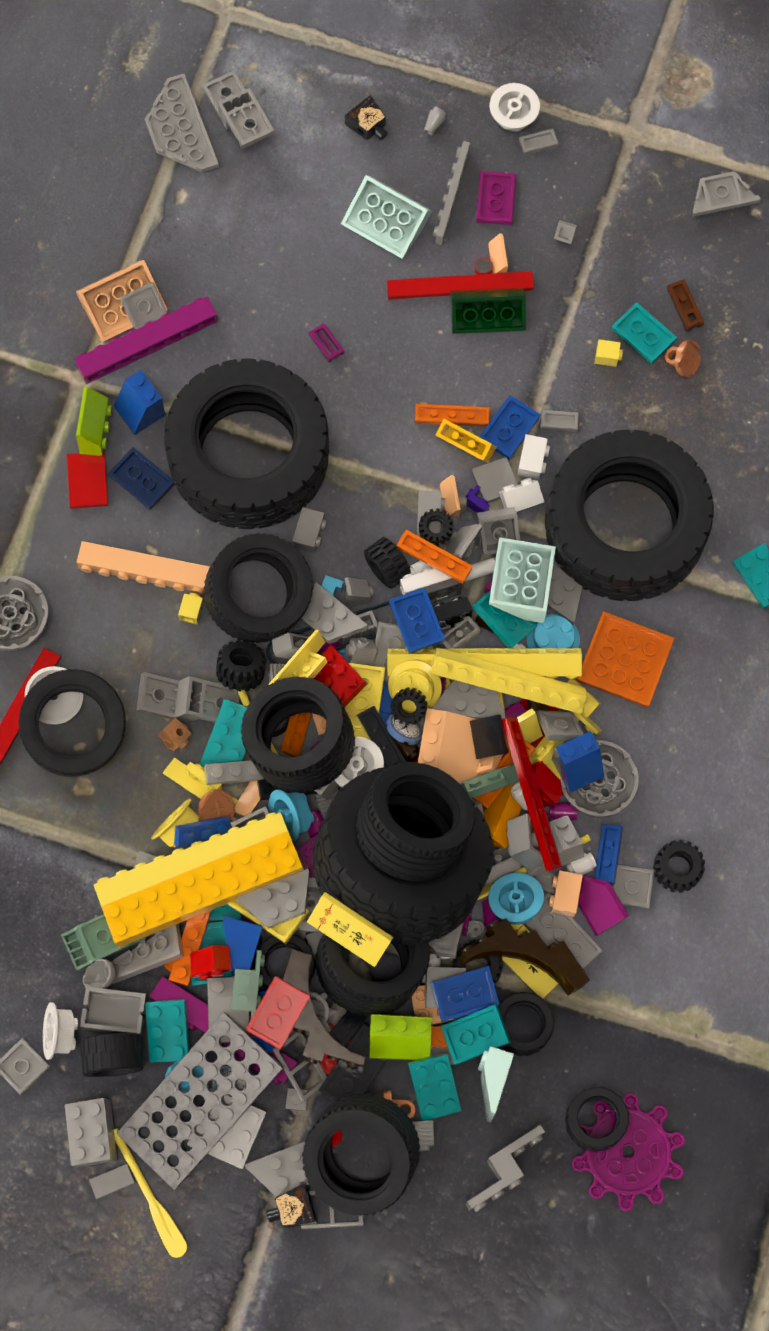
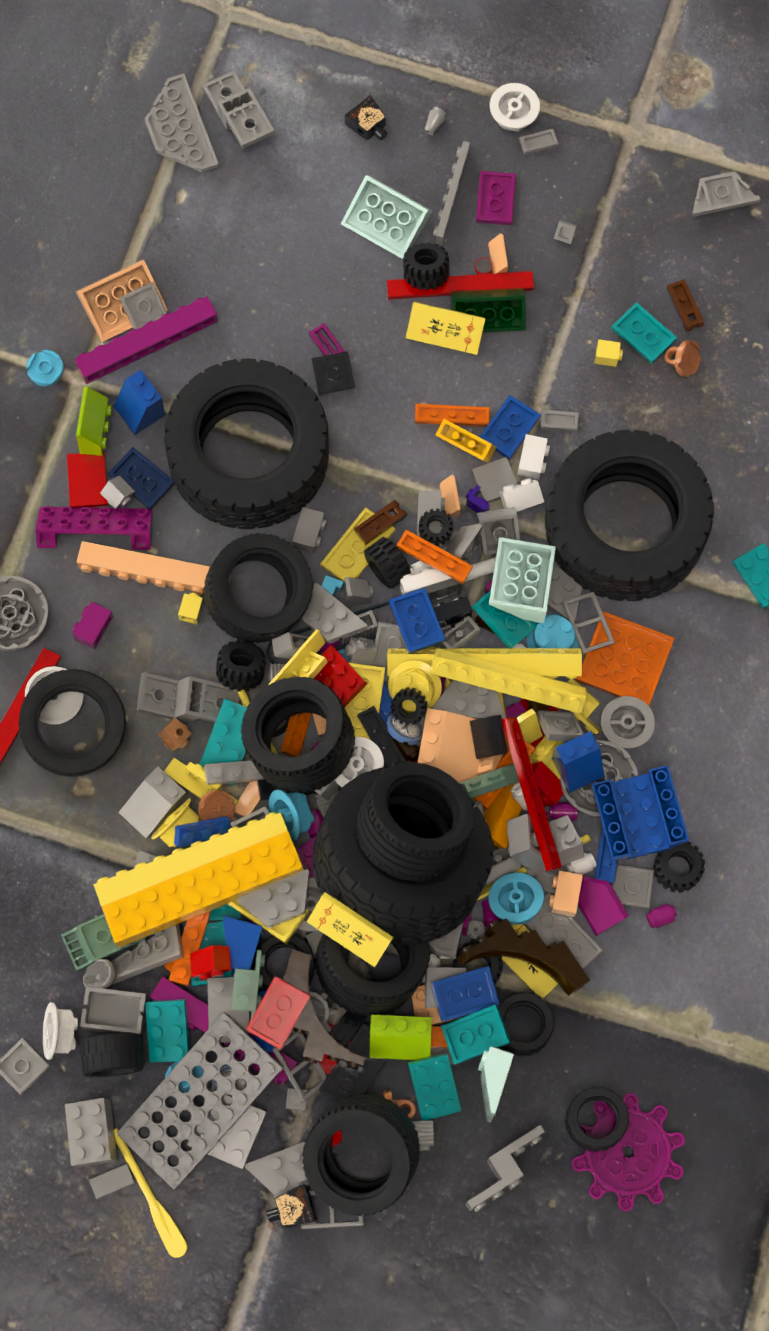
(45, 368): none -> medium azure tile
(92, 625): none -> magenta brick
(94, 521): none -> magenta bracket
(117, 492): none -> light grey brick
(153, 802): none -> light grey slope
(333, 373): none -> black tile
(348, 555): none -> light yellow tile
(380, 522): none -> reddish brown plate
(426, 265): none -> black tyre
(445, 328): none -> light yellow tile
(601, 618): none -> light grey window
(627, 722): none -> light grey piece
(640, 814): none -> blue slope
(661, 916): none -> magenta brick

